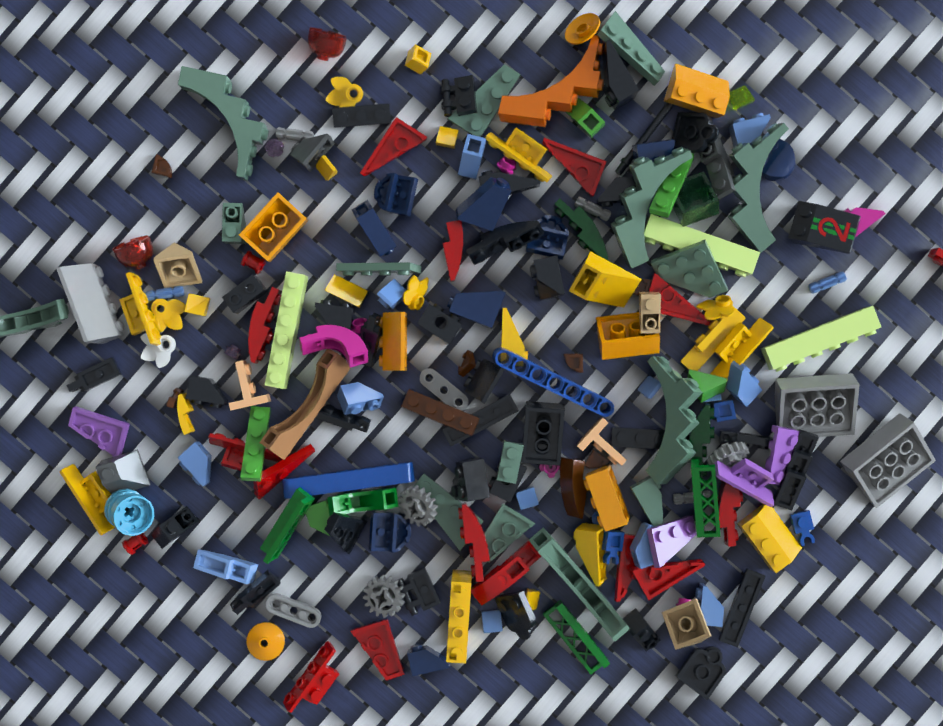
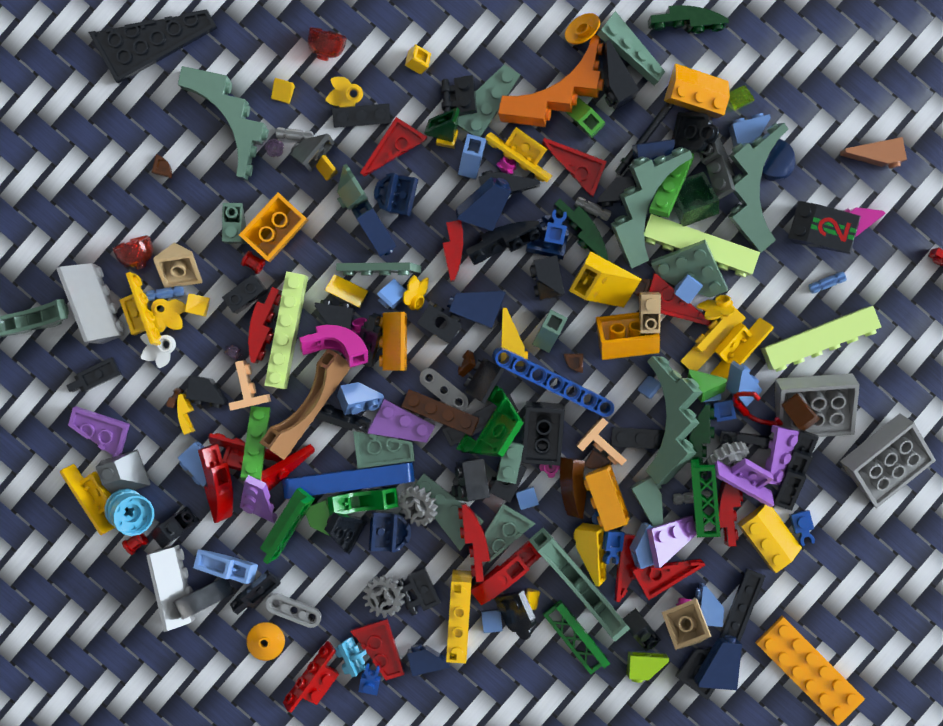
(147, 42): none -> black wing
(169, 584): none -> slope
(203, 598): none -> black slope
(219, 483): none -> red slope
(256, 499): none -> medium lavender wing
(282, 90): none -> yellow slope
(350, 190): none -> sand green slope
(352, 656): none -> medium azure hips
(370, 681): none -> blue plate
(381, 451): none -> sand green wing
(400, 423): none -> medium lavender wing
(444, 125): none -> dark green slope
(498, 431): none -> green wing
(549, 331): none -> sand green slope
(556, 231): none -> blue plate
(644, 665): none -> lime slope
(687, 288): none -> medium blue slope
(695, 18): none -> dark green slope
(721, 665): none -> dark blue slope
(745, 412): none -> red piece
(800, 412): none -> reddish brown slope
(810, 670): none -> light orange plate
(881, 153): none -> nougat slope

